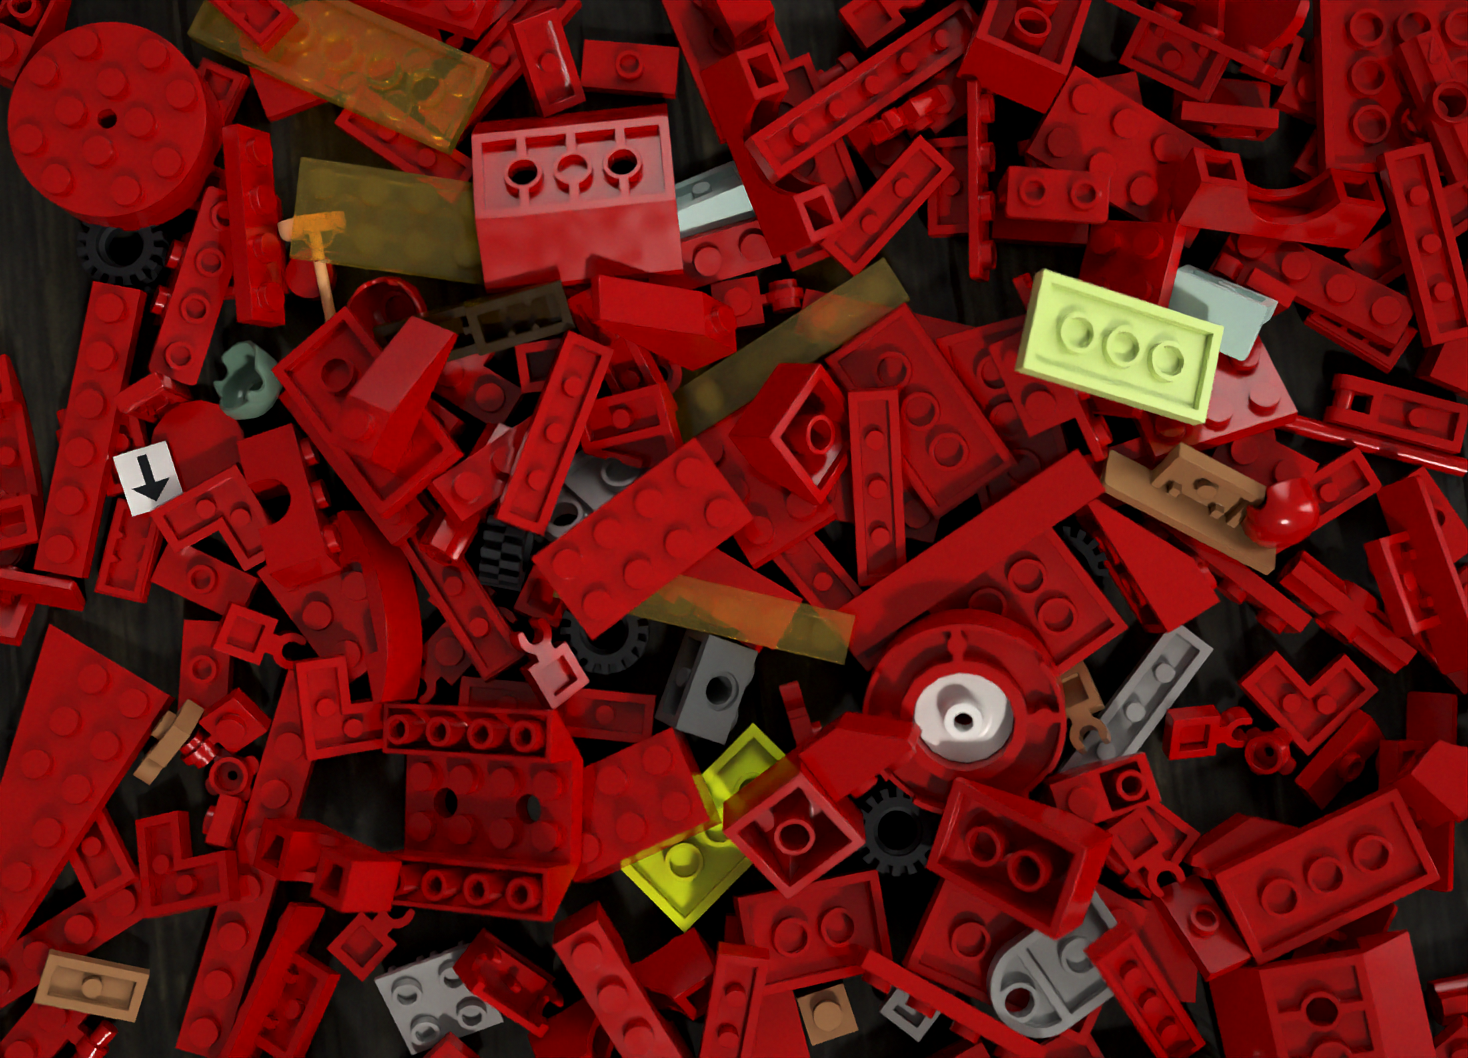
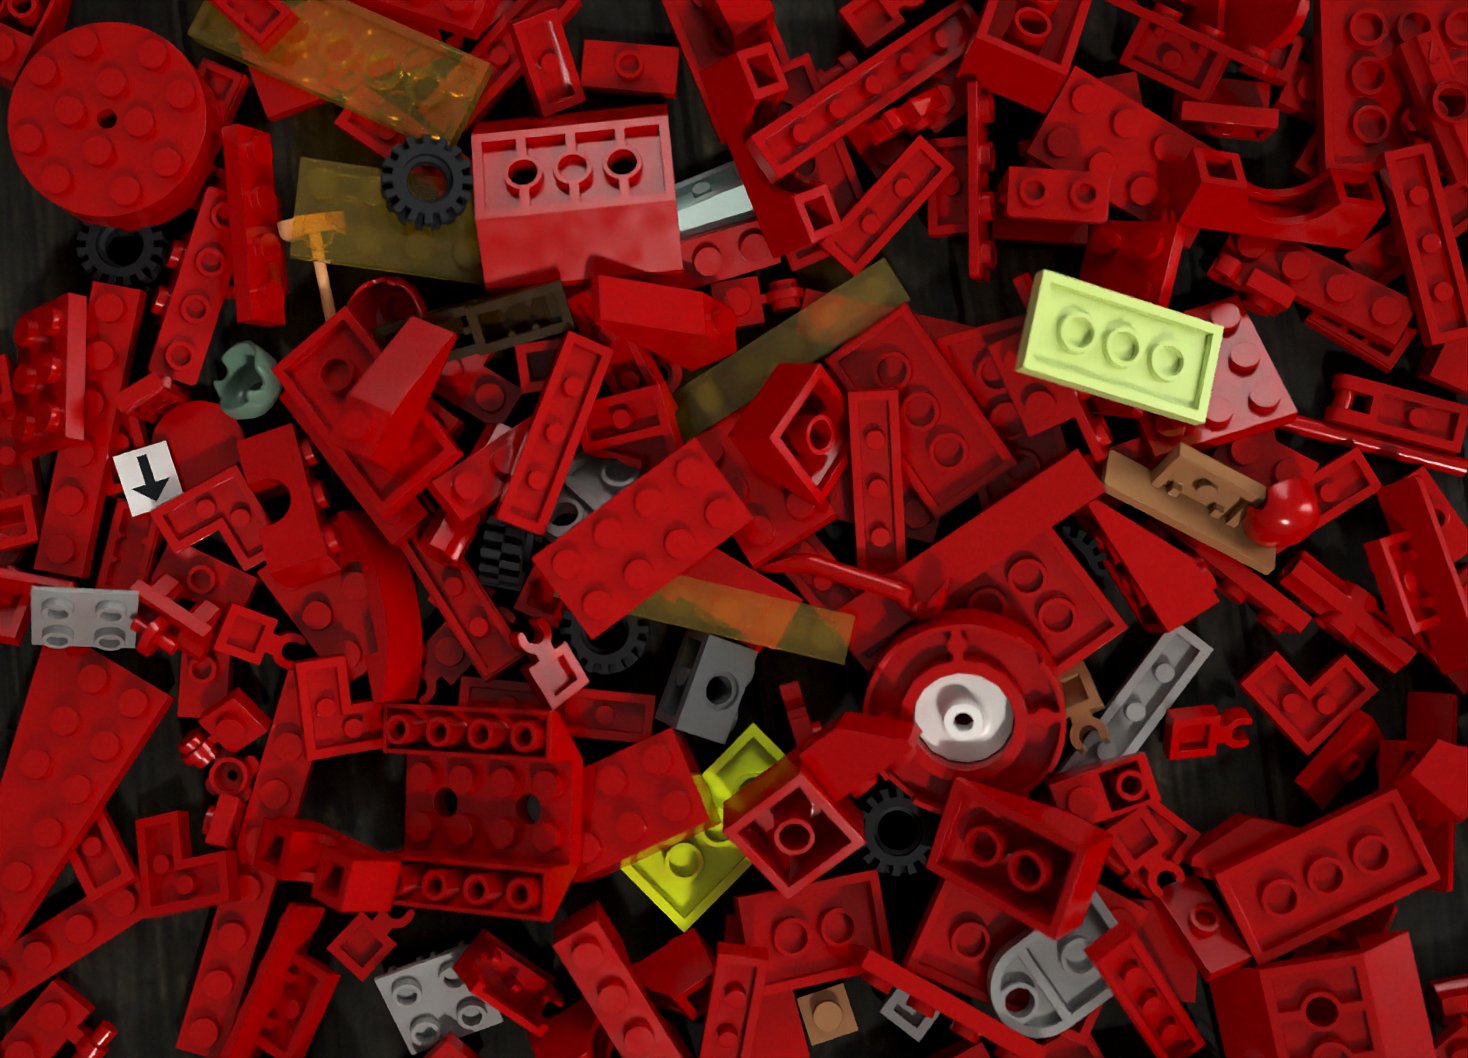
(50, 376): none -> red plate
(83, 617): none -> light grey hinge
(92, 985): medium nougat plate -> none
(169, 625): none -> red hips
(170, 734): medium nougat plate -> none
(303, 280): red tile -> none
(436, 154): none -> black tyre
(862, 580): none -> red piece
(1224, 304): light aqua panel -> none
(1260, 761): red plate -> none

